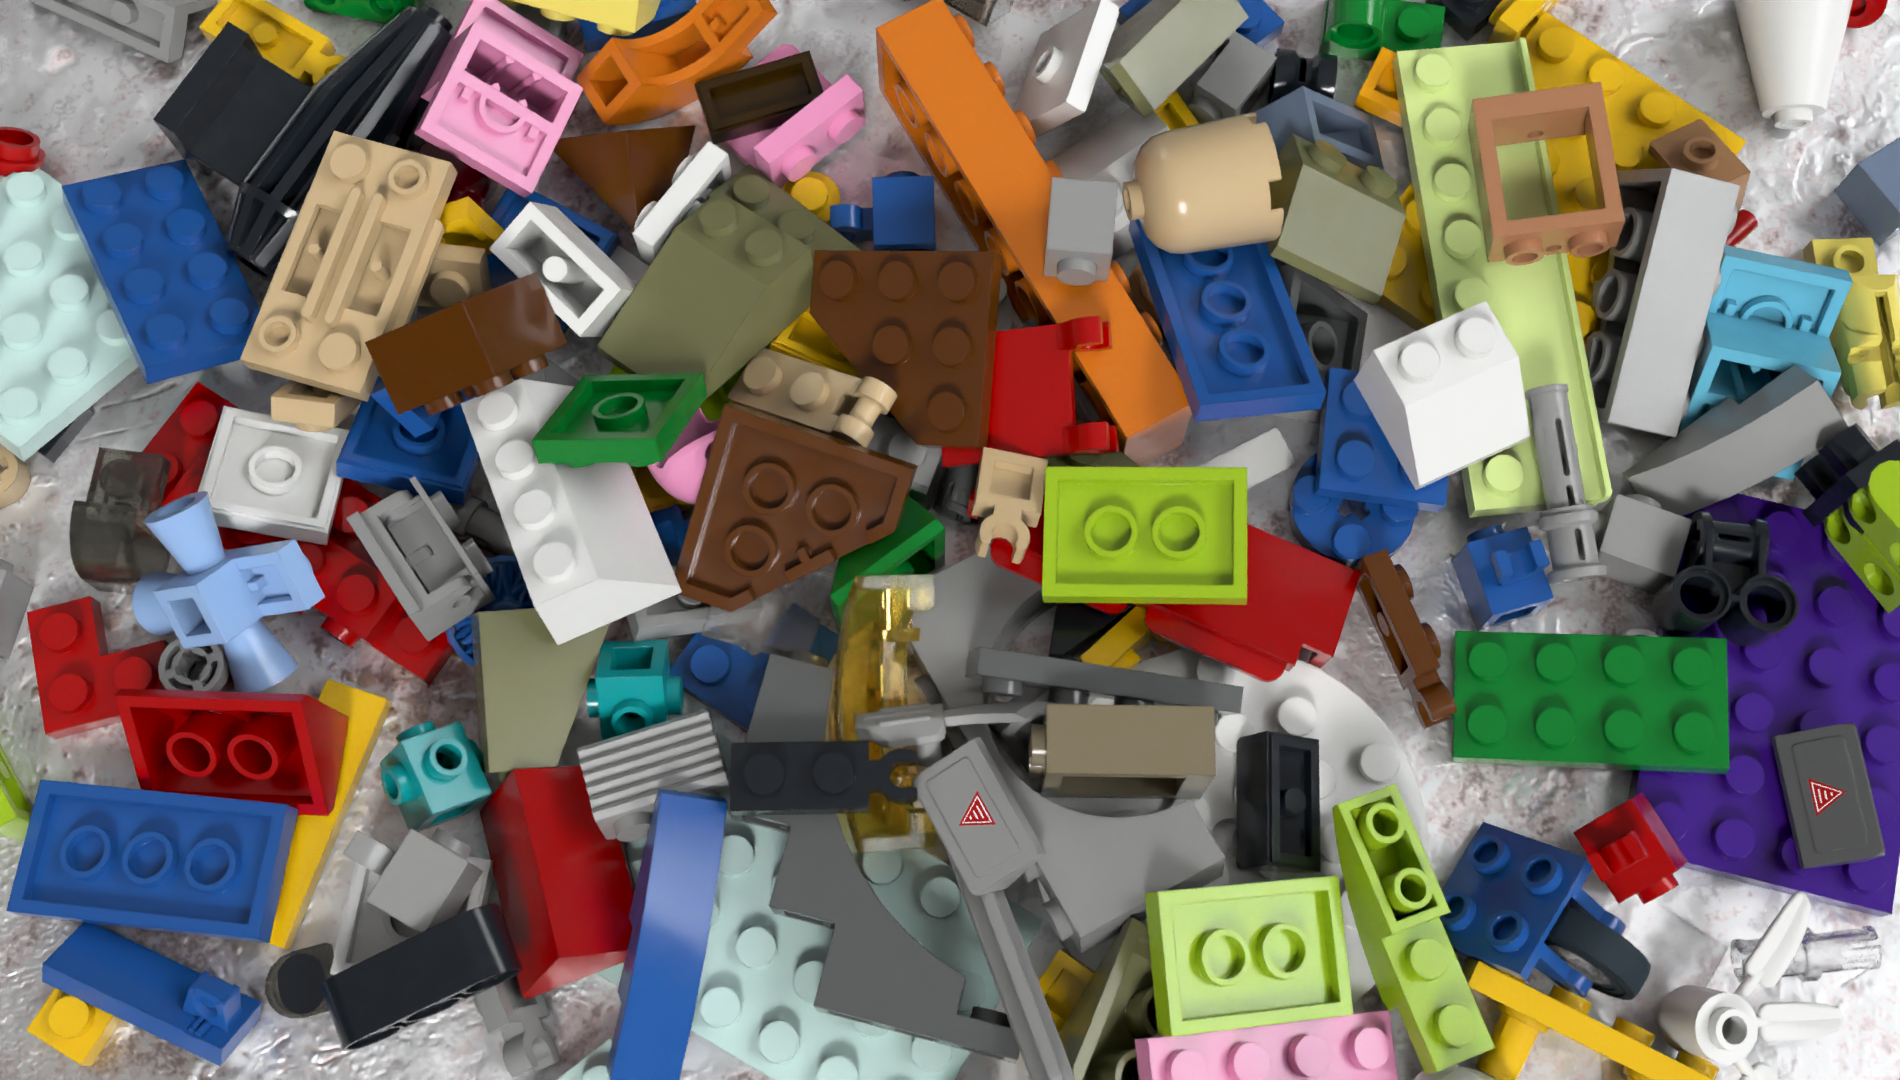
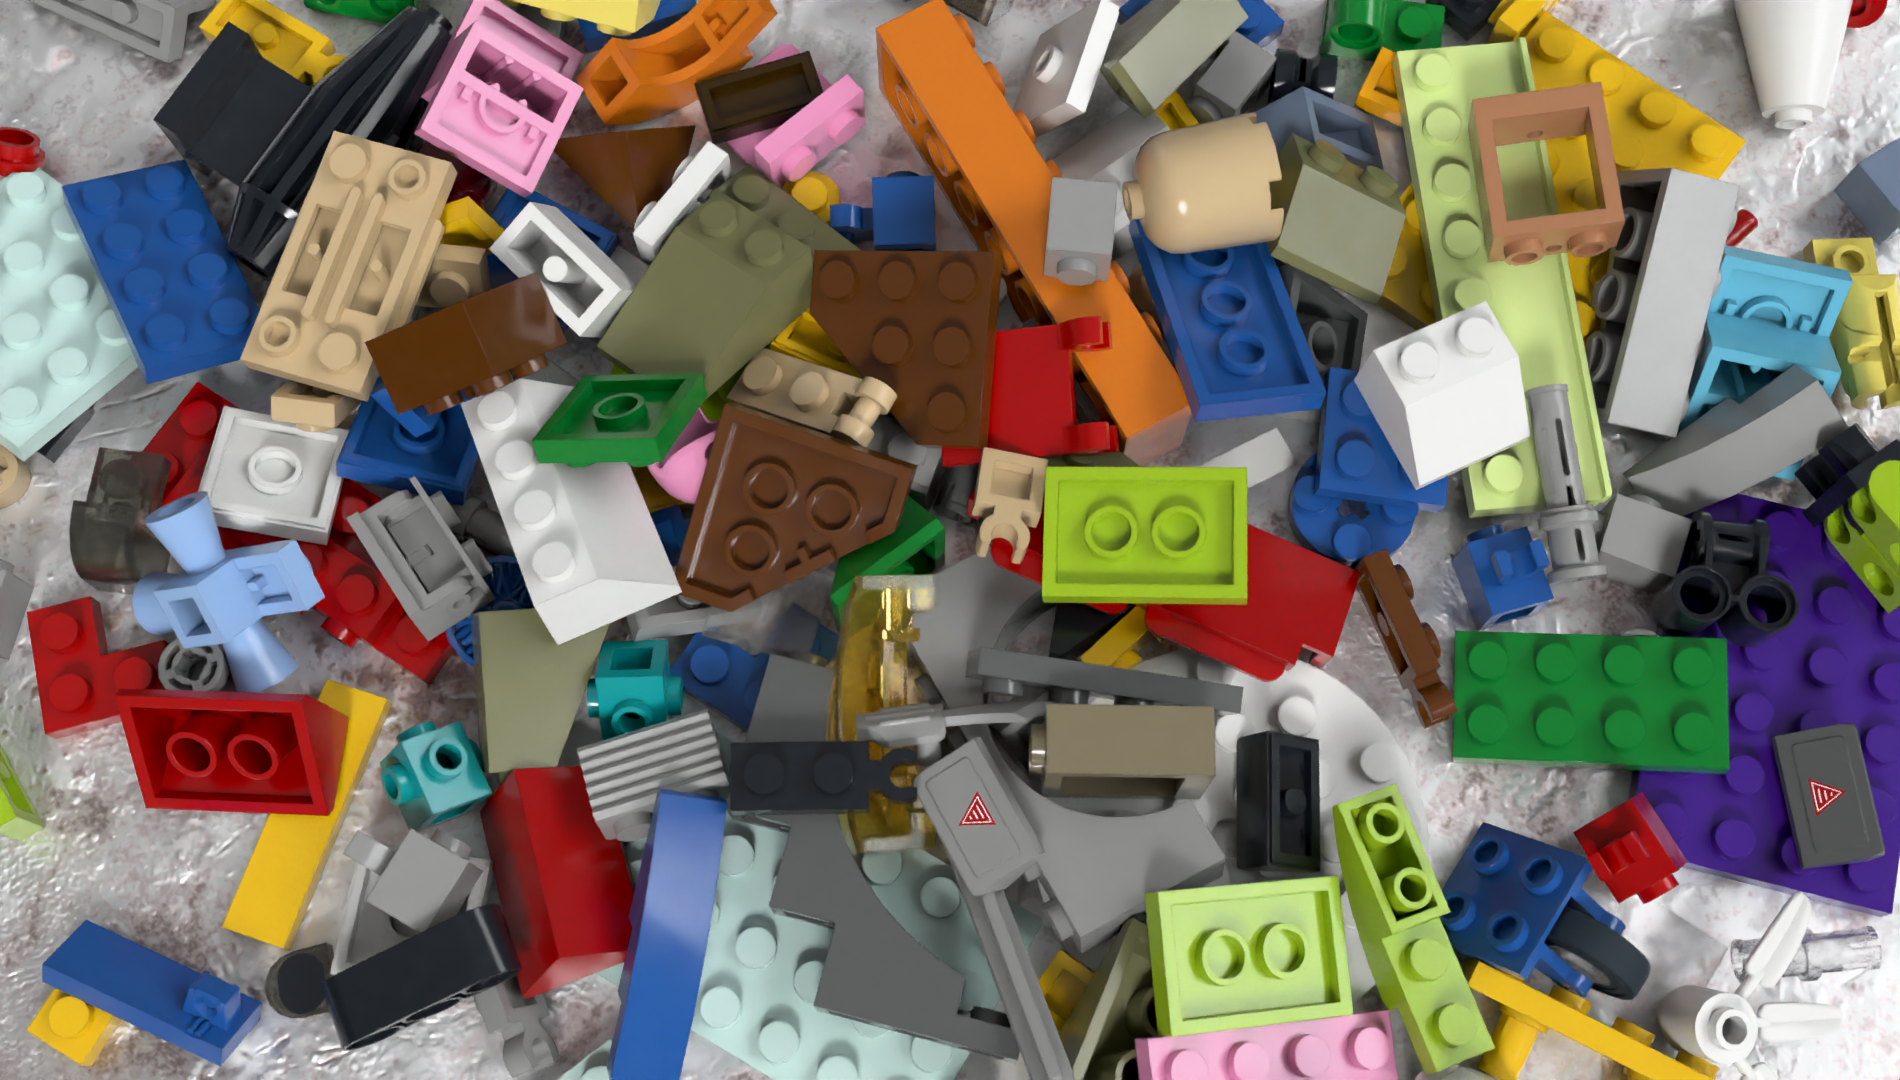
(154, 860): blue plate -> none
(1700, 152): medium nougat bracket -> none

